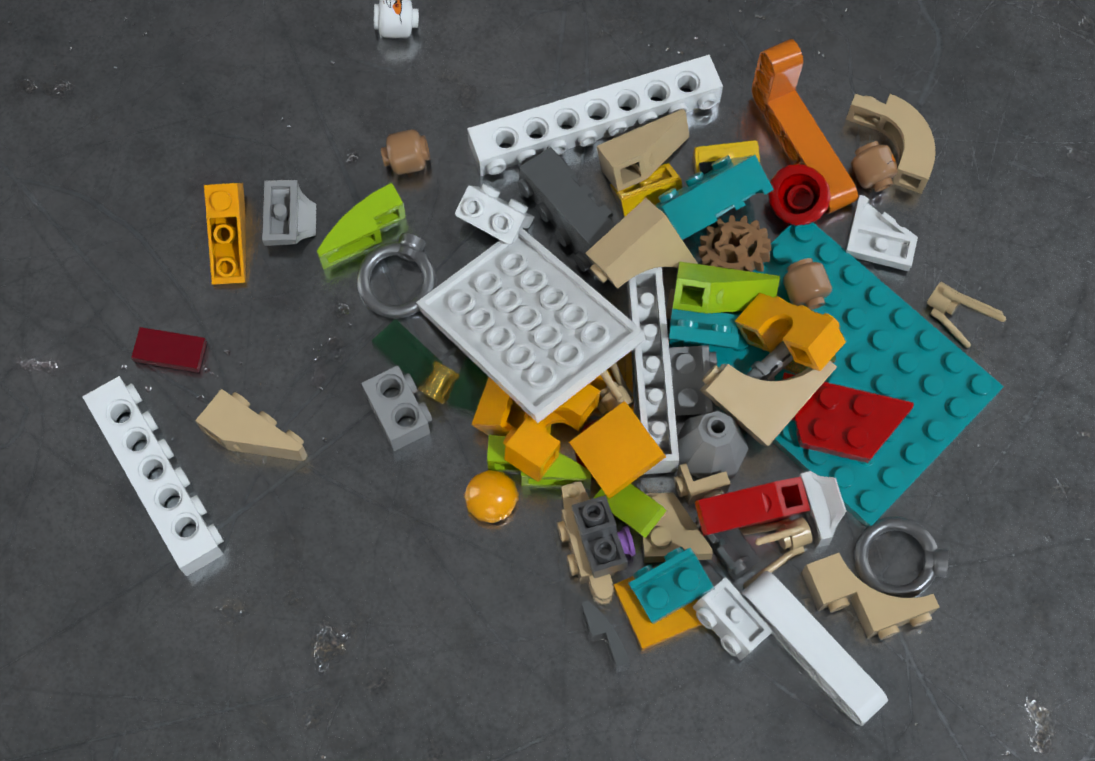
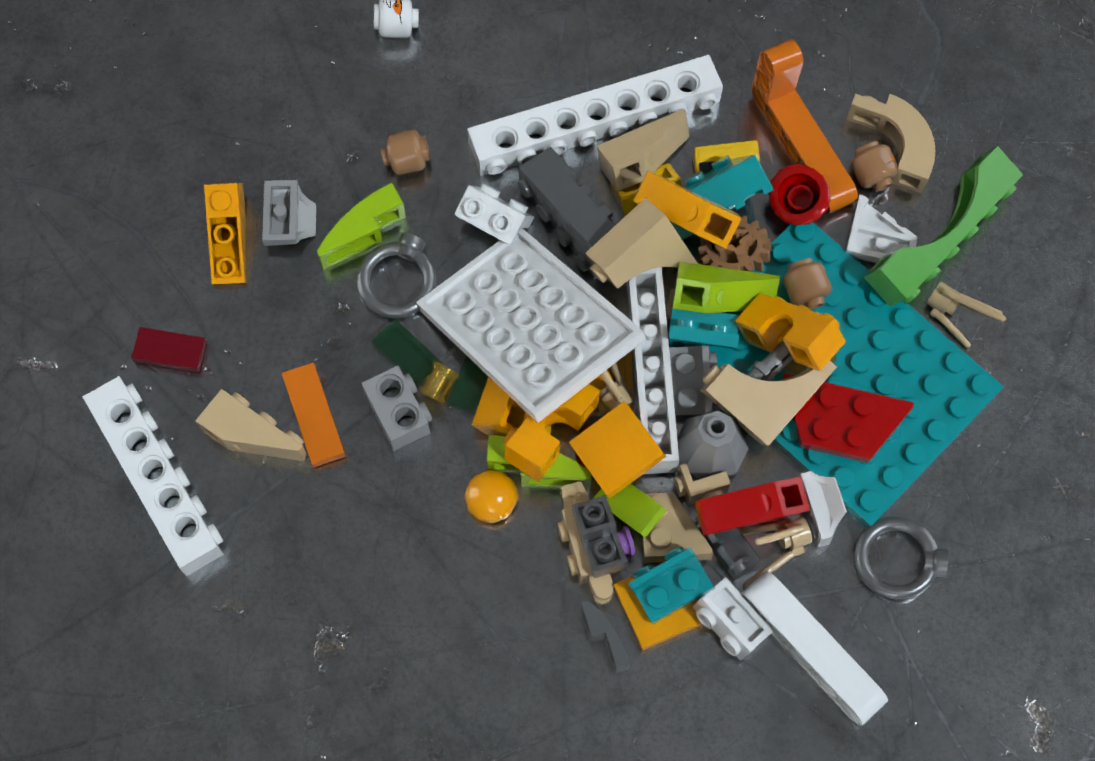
(313, 415): none -> orange tile
(689, 209): none -> light orange slope
(880, 614): tan arch -> none
(981, 187): none -> bright green arch

